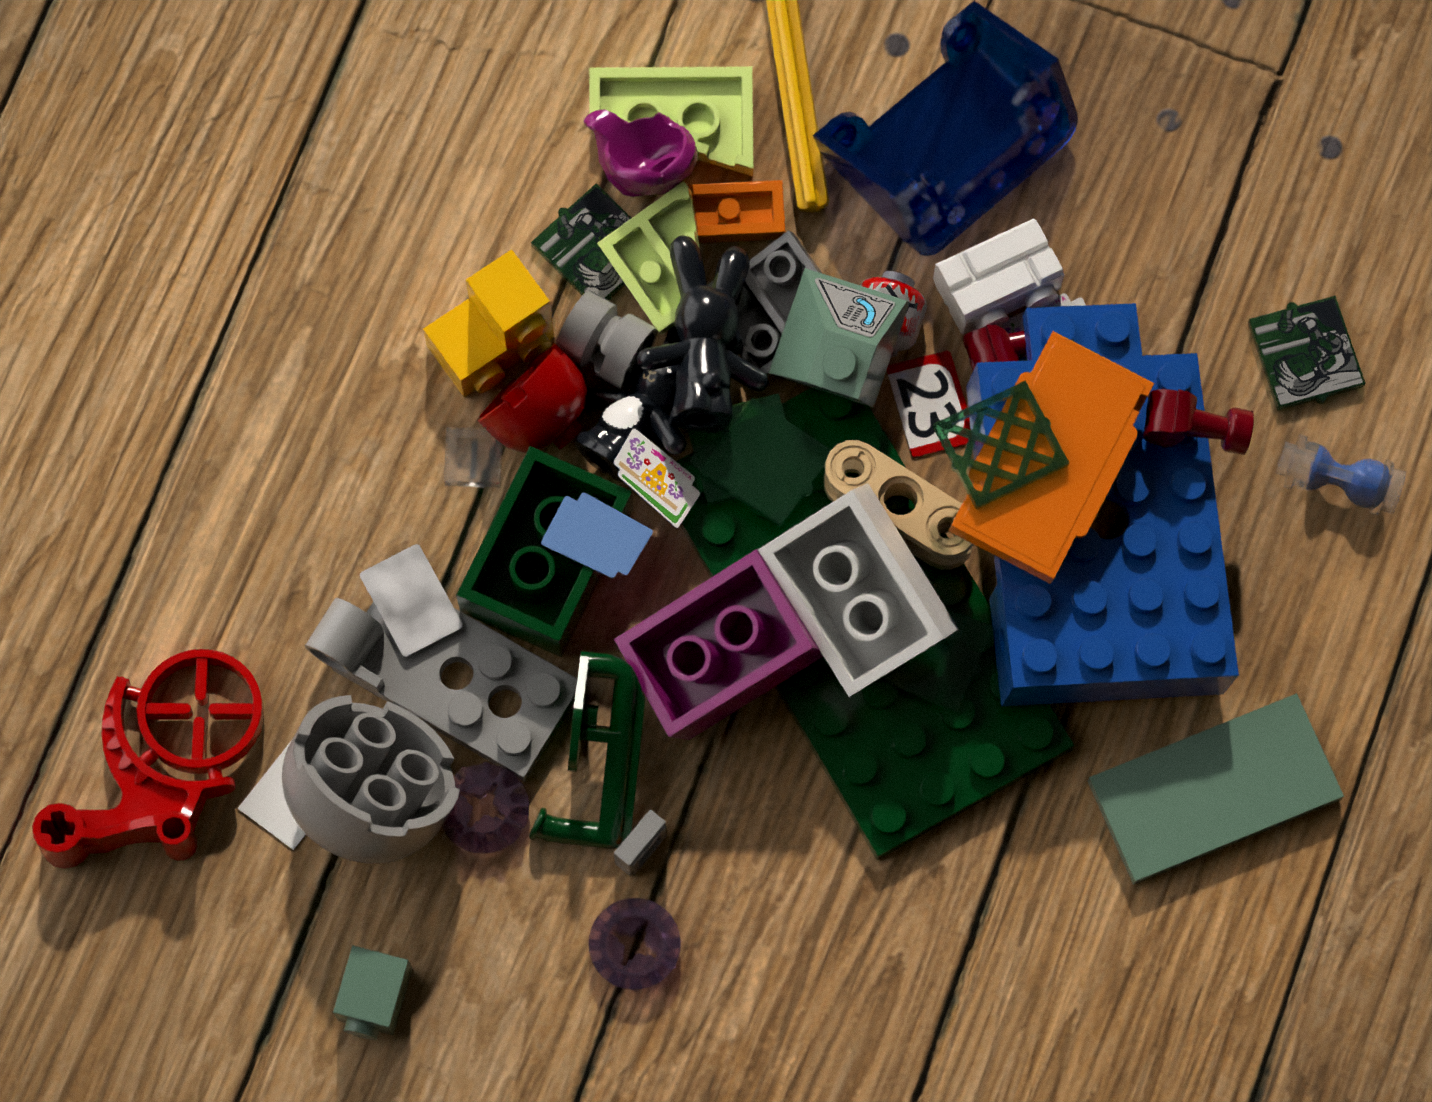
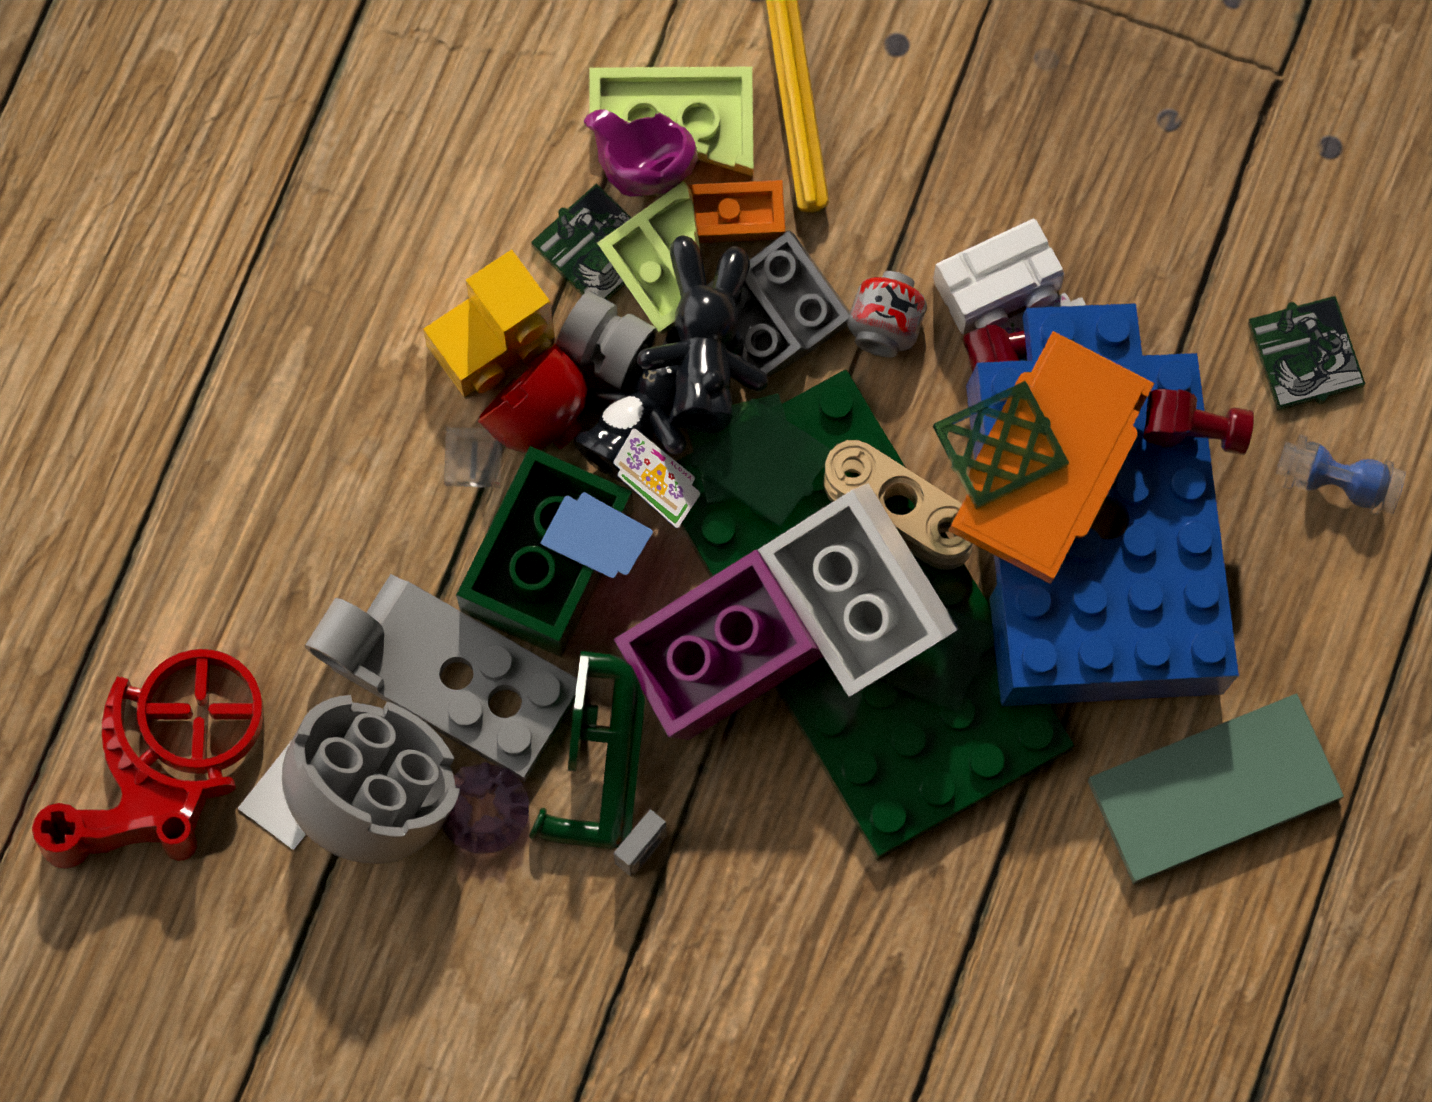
(372, 993): sand green brick -> none
(411, 600): flat silver sticker -> none
(626, 918): clear purple gear -> none
(839, 337): sand green slope -> none
(926, 393): sticker -> none
(959, 134): clear blue windscreen -> none

